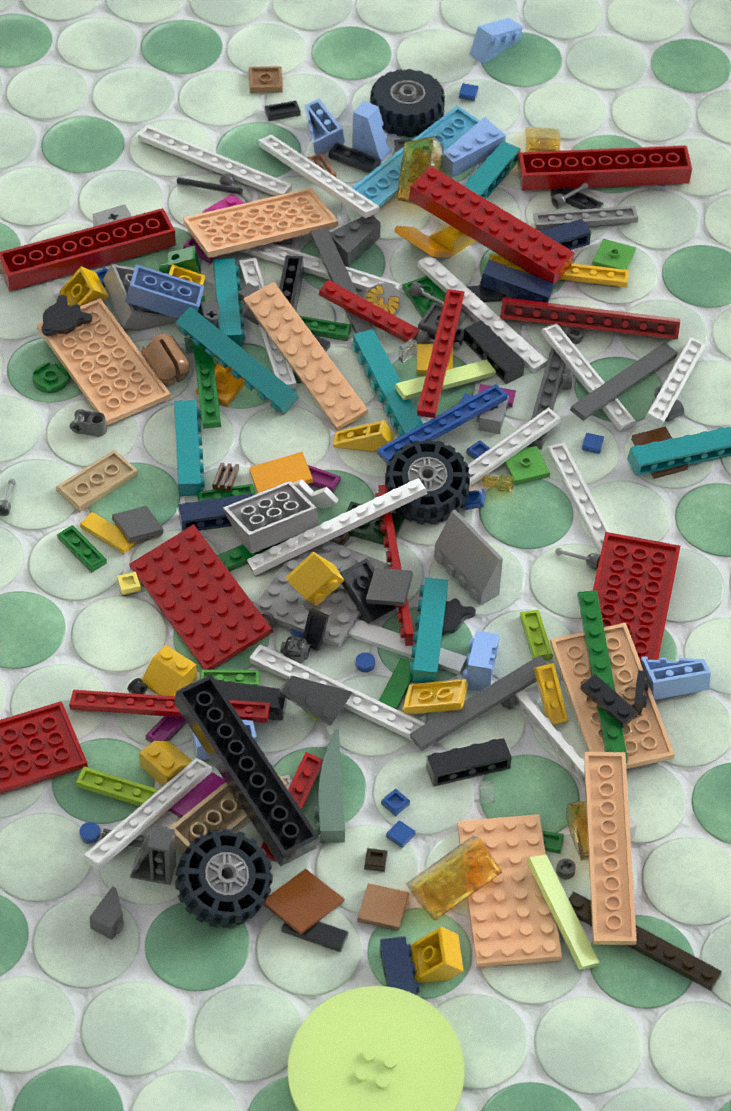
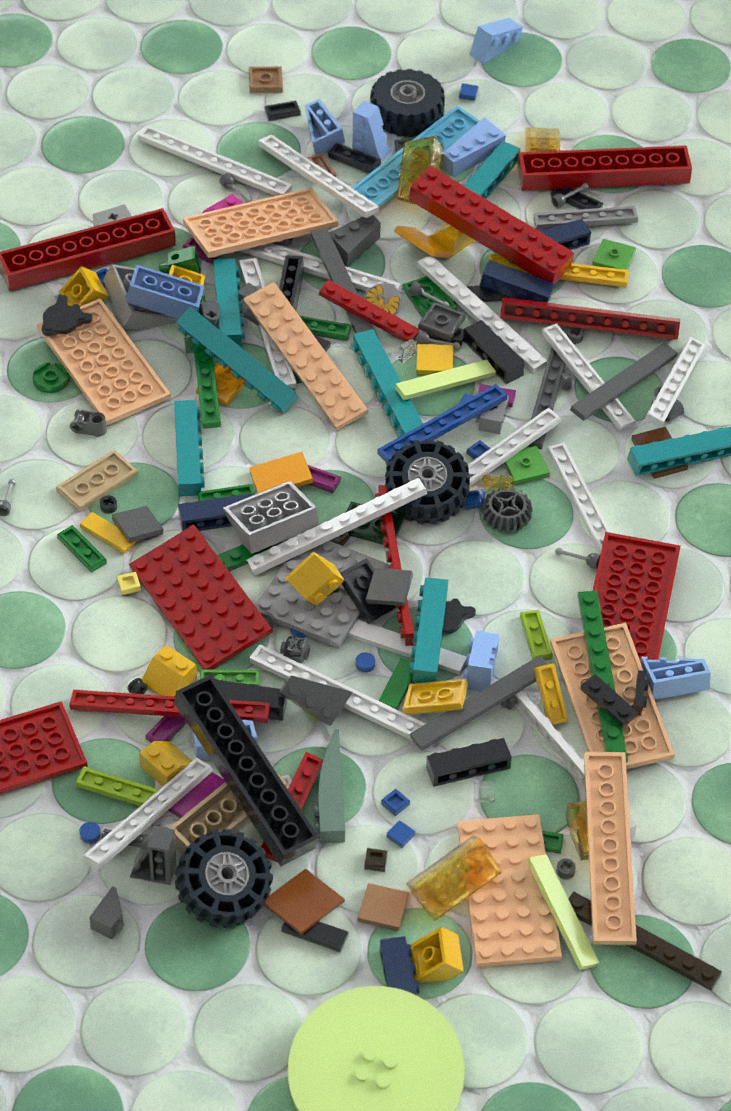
(105, 501): none -> black bush
(166, 359): medium nougat cylinder -> none
(211, 186): black bar -> none
(227, 469): tile -> none
(315, 628): black tile -> none
(321, 498): white tile -> none
(364, 437): yellow slope -> none
(440, 354): red plate -> none
(469, 559): light grey slope -> none
(502, 510): none -> dark grey gear
(593, 443): blue tile -> none

